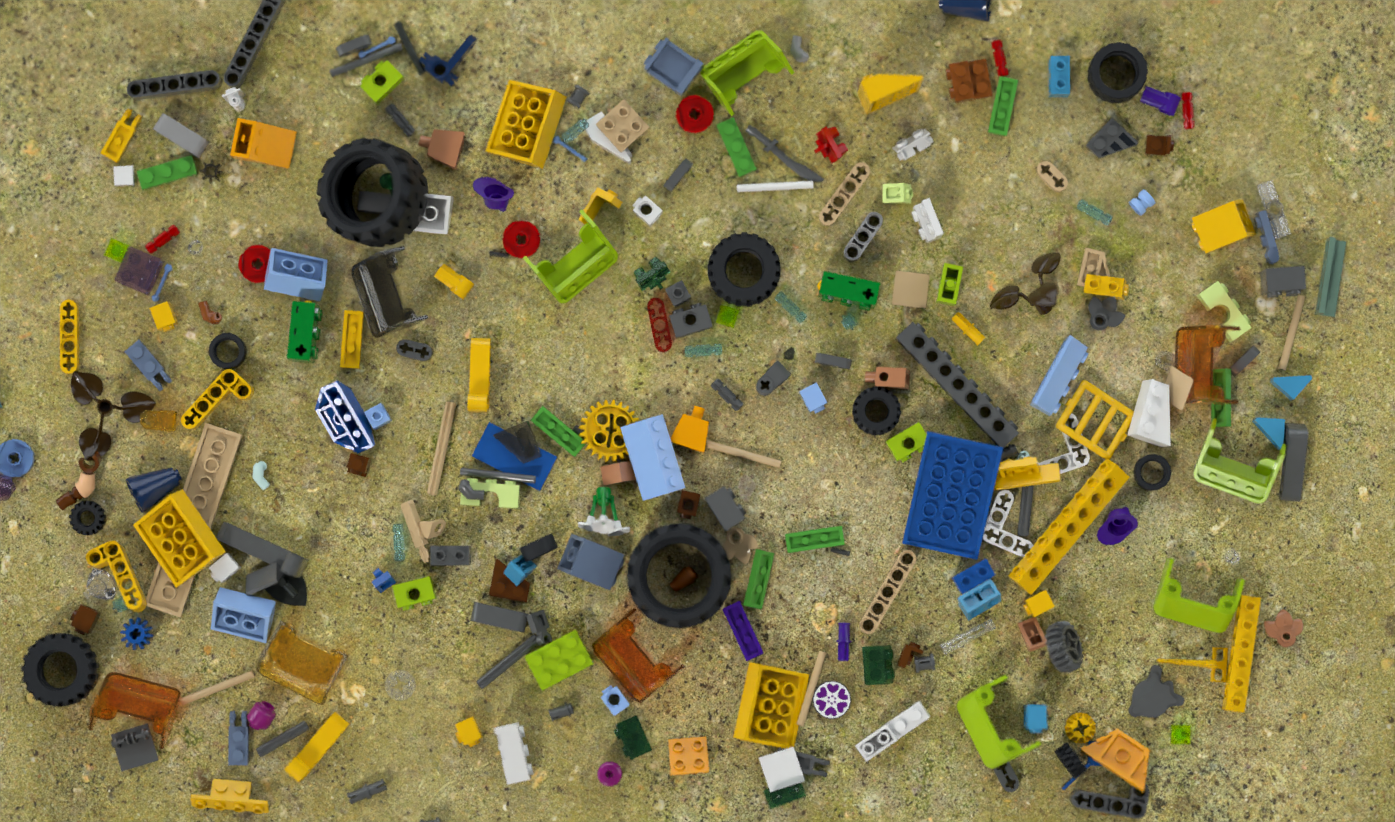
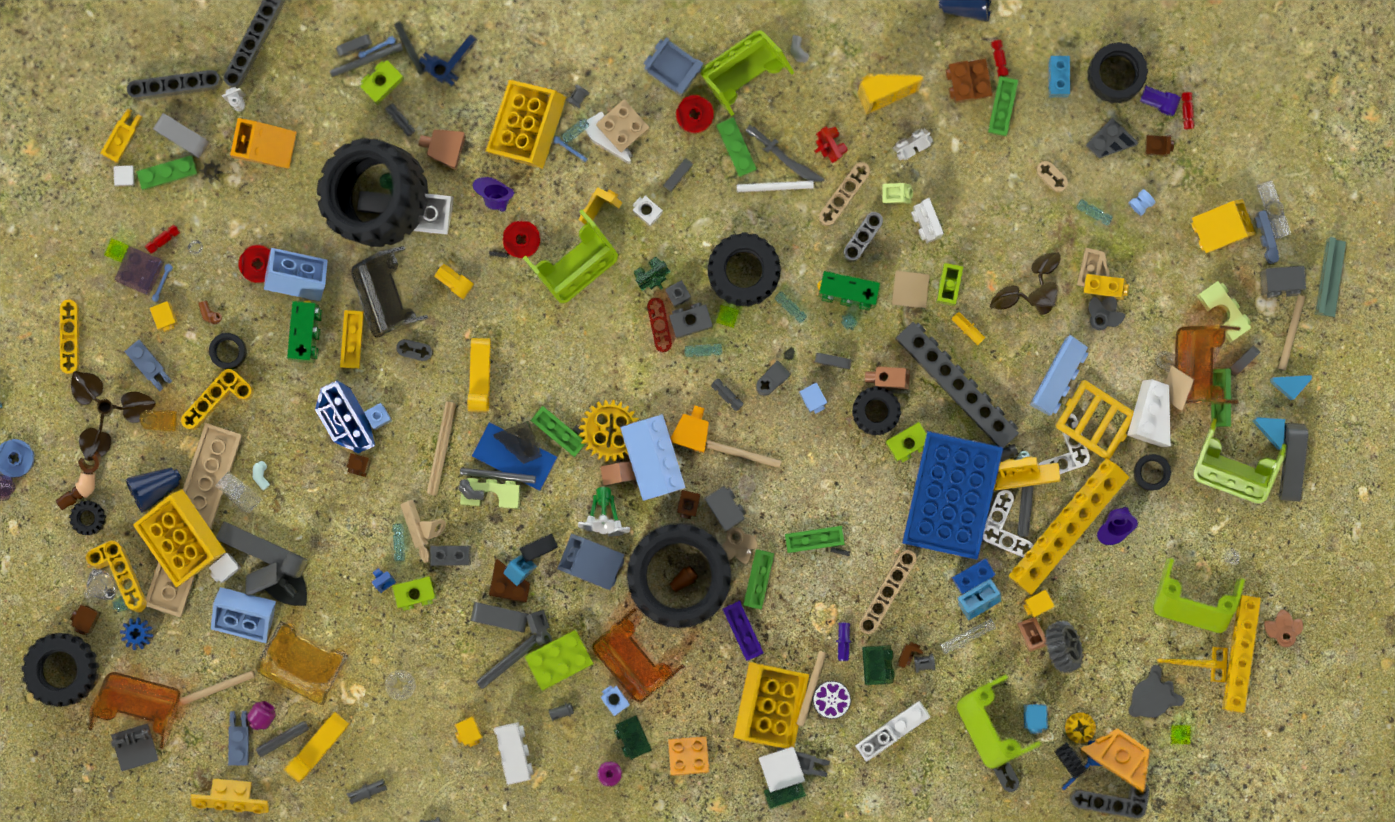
(238, 492): none -> clear slope

